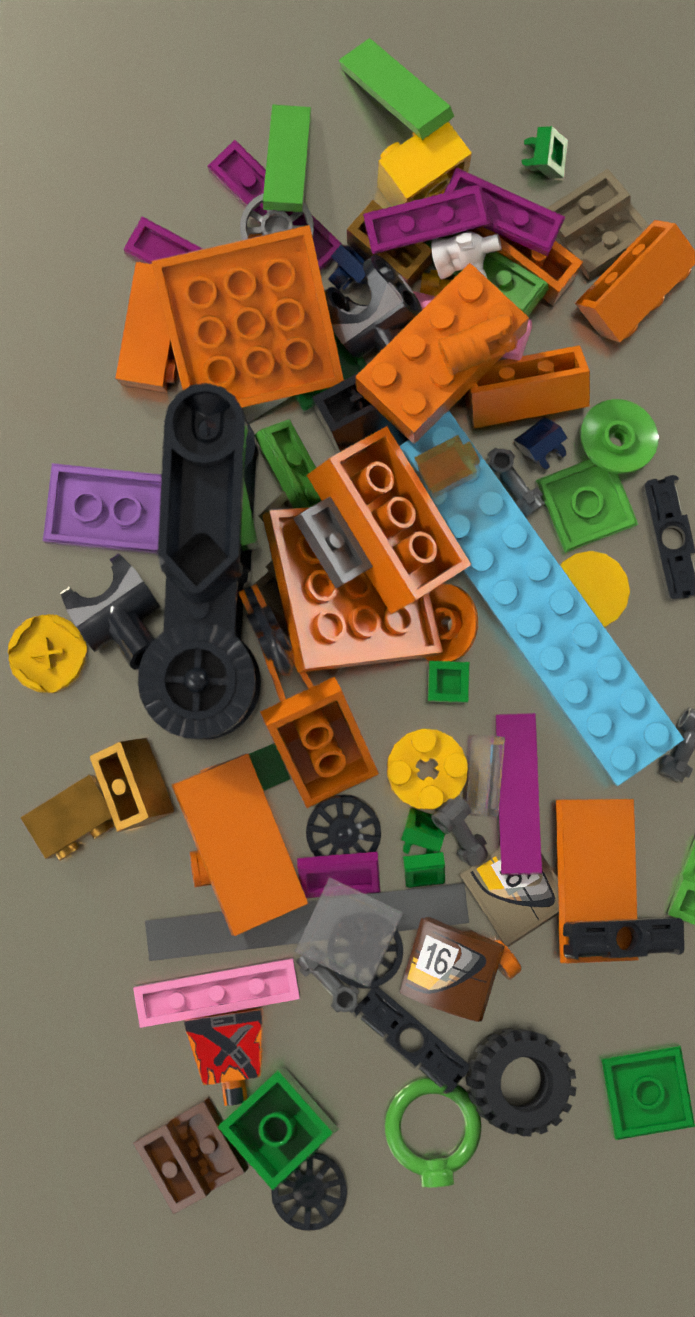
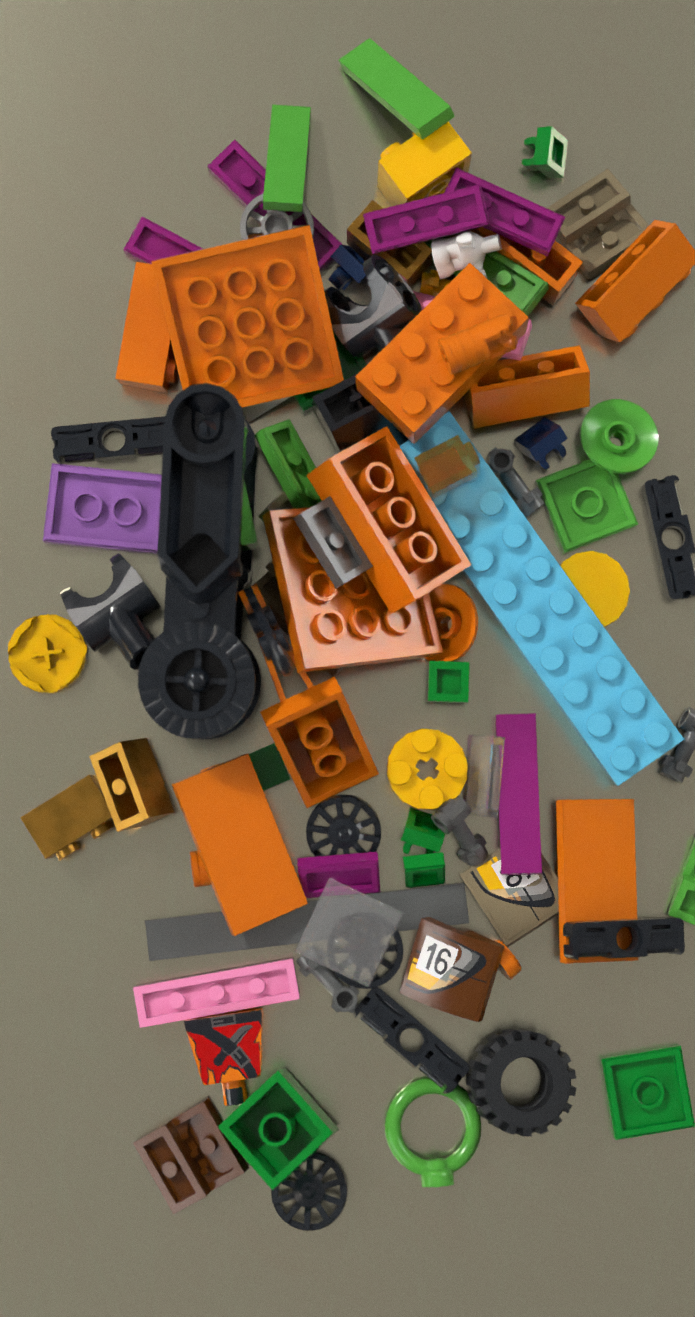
(86, 440): none -> black piece

